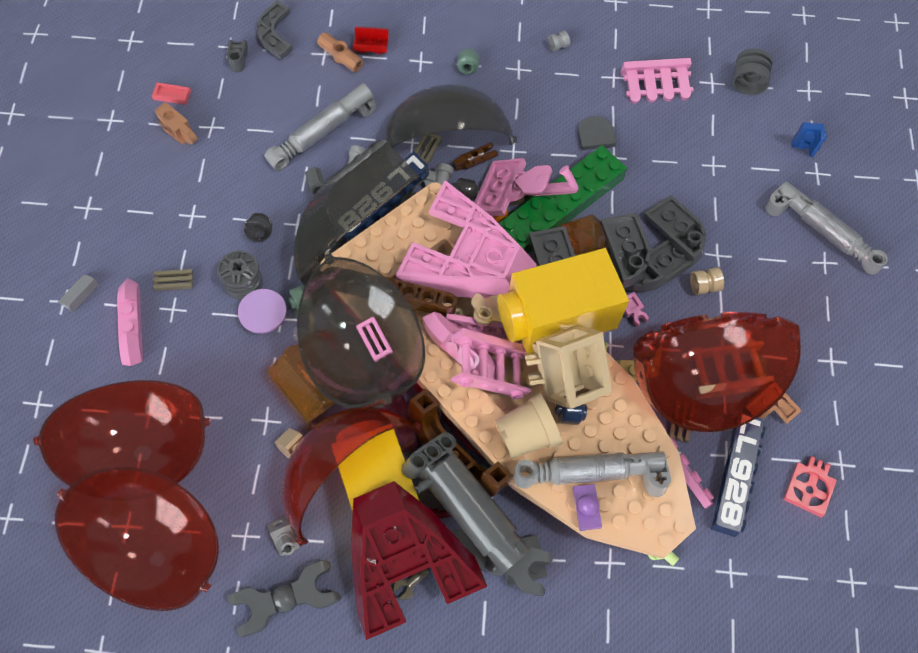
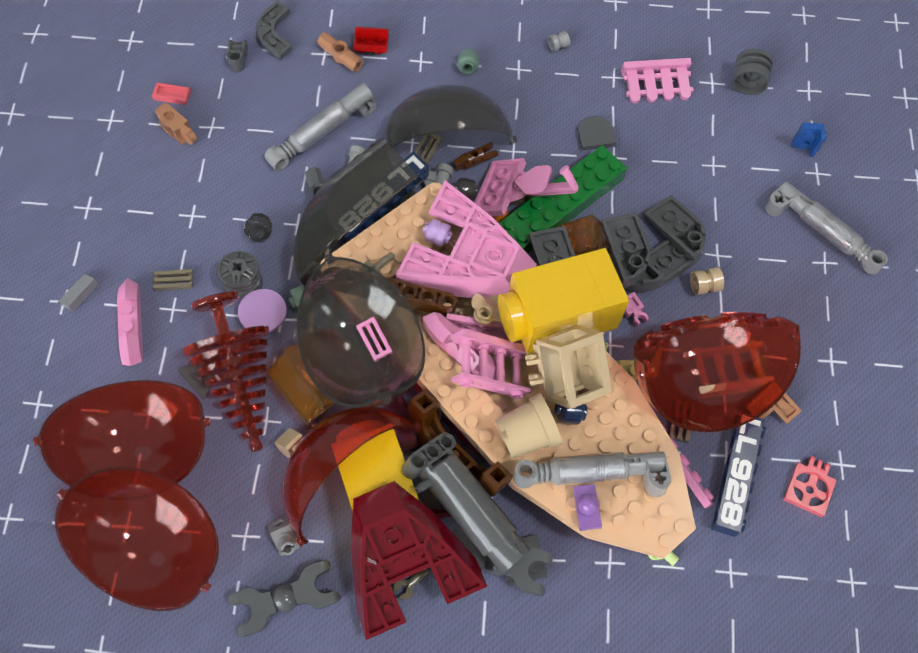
(195, 380): none -> dark grey piece
(229, 354): none -> clear red plant
(382, 262): none -> dark tan bar
(437, 232): none -> lavender piece

